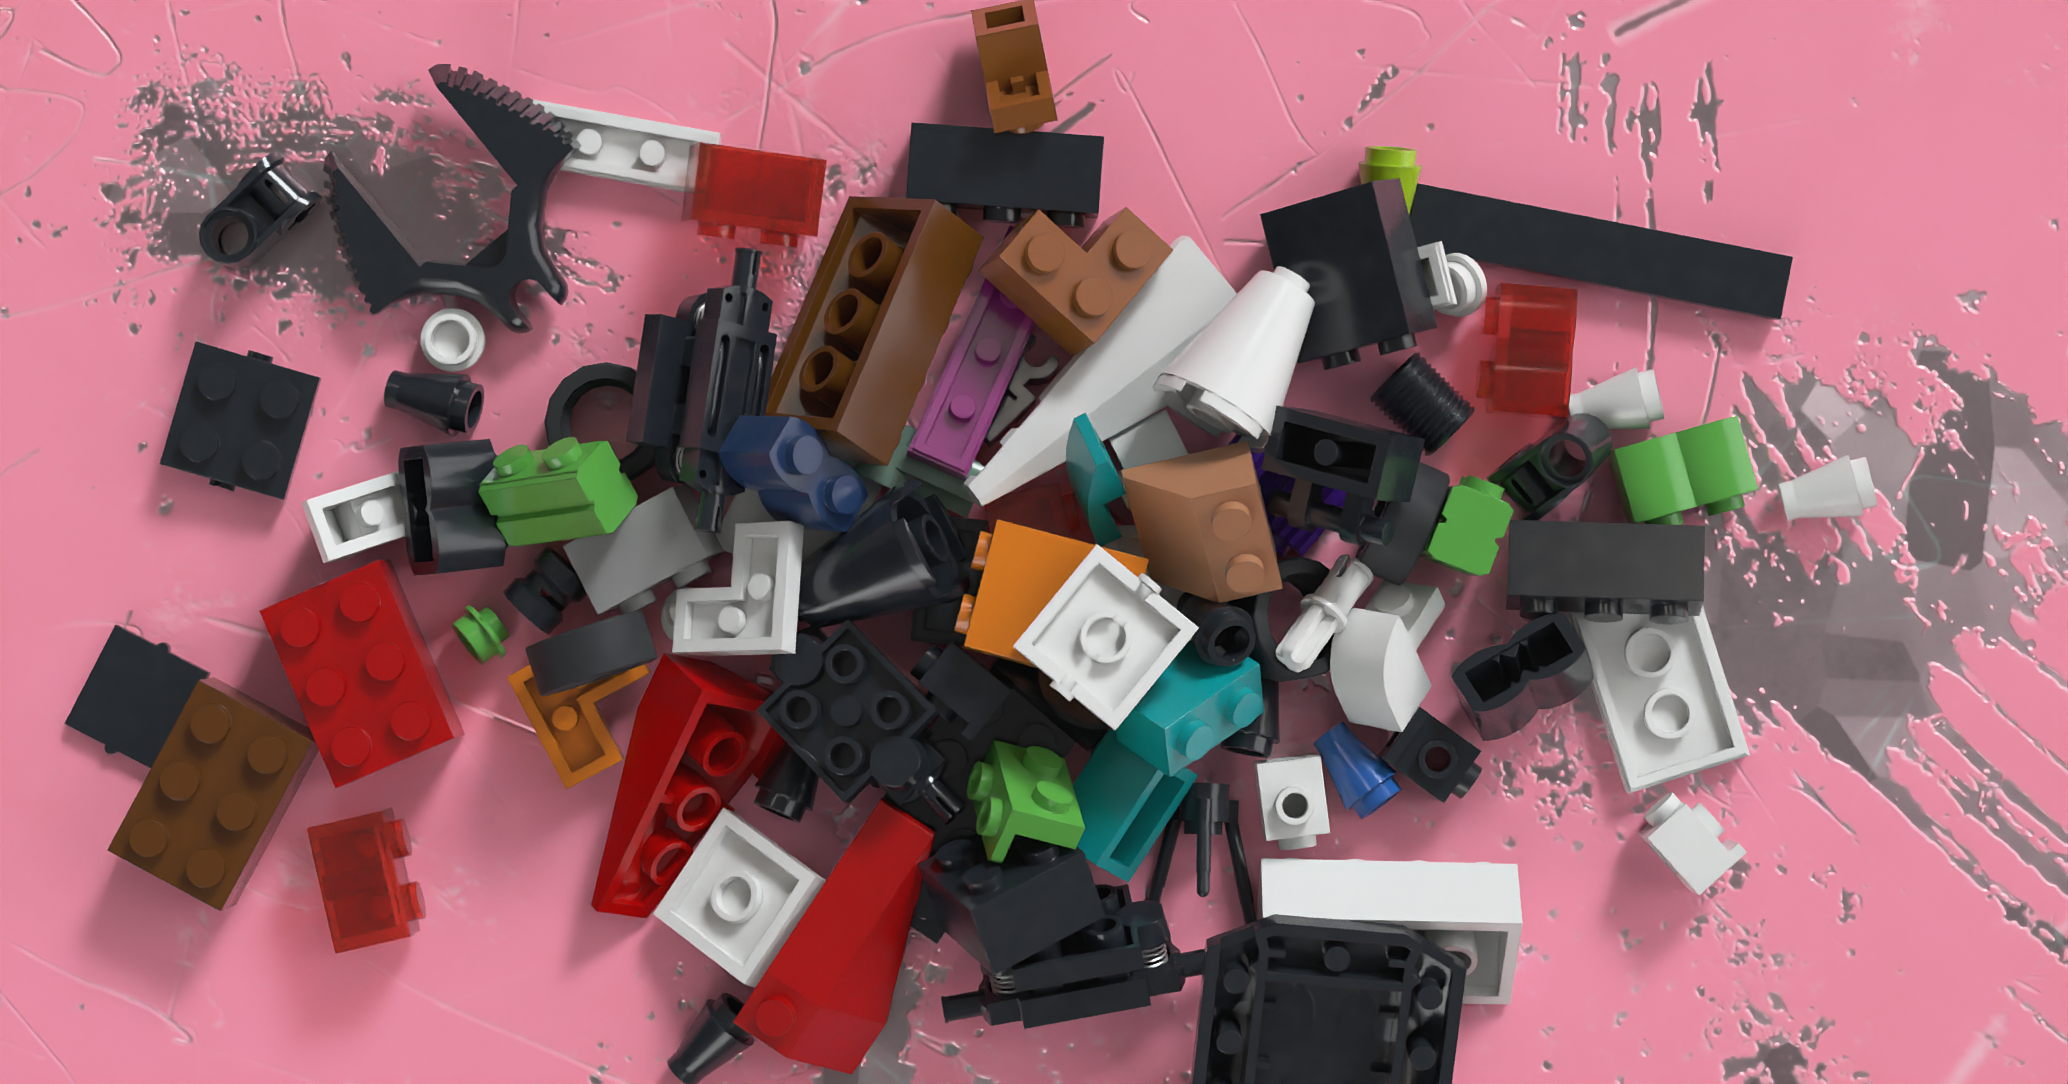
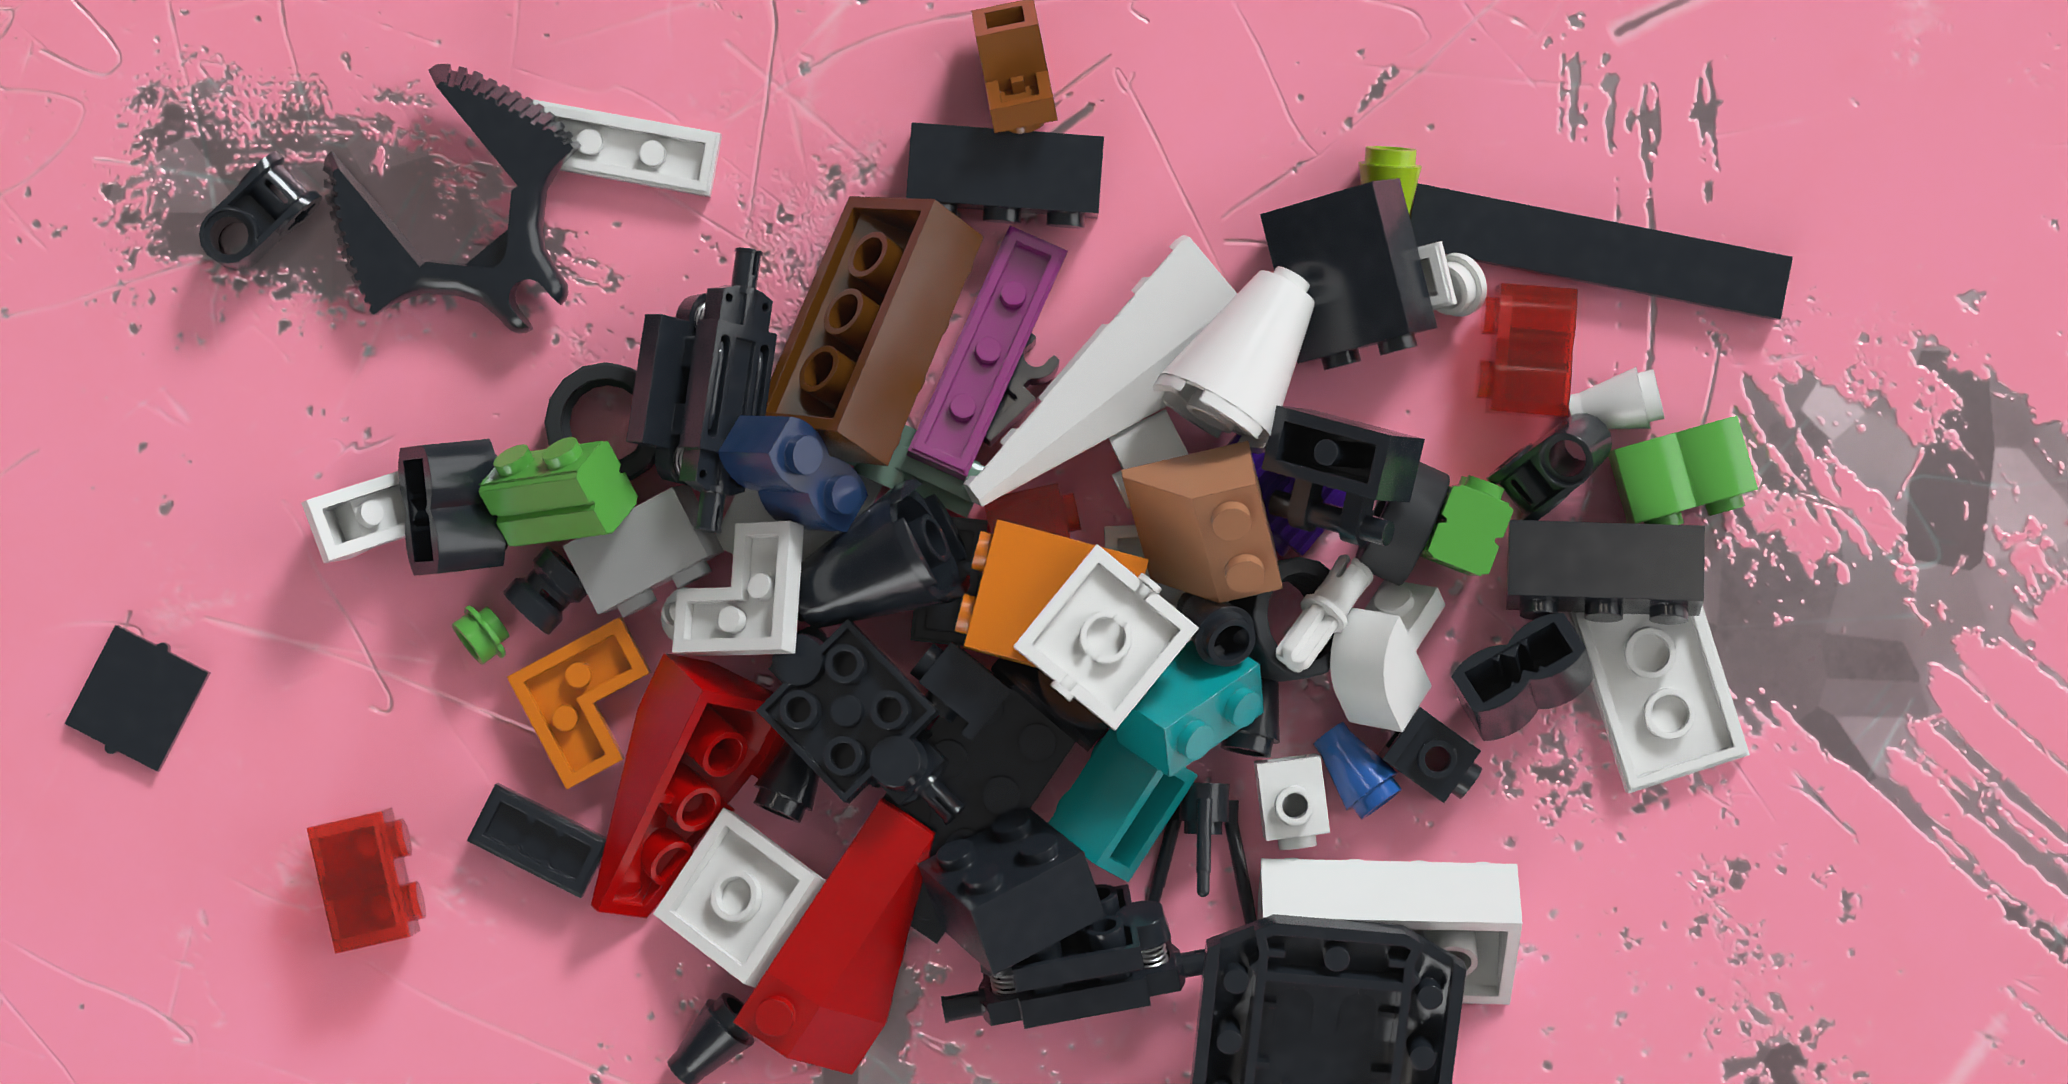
(216, 793): reddish brown brick -> none
(240, 420): black plate -> none
(362, 672): red brick -> none
(439, 400): black cone -> none
(453, 340): white plate -> none
(538, 840): none -> black plate
(591, 653): black tyre -> none
(753, 192): clear red piece -> none
(1023, 795): bright green bracket -> none
(1073, 288): dark orange brick -> none
(1093, 479): teal slope -> none
(1422, 403): black piece -> none
(1689, 842): white brick -> none
(1832, 490): white cone -> none

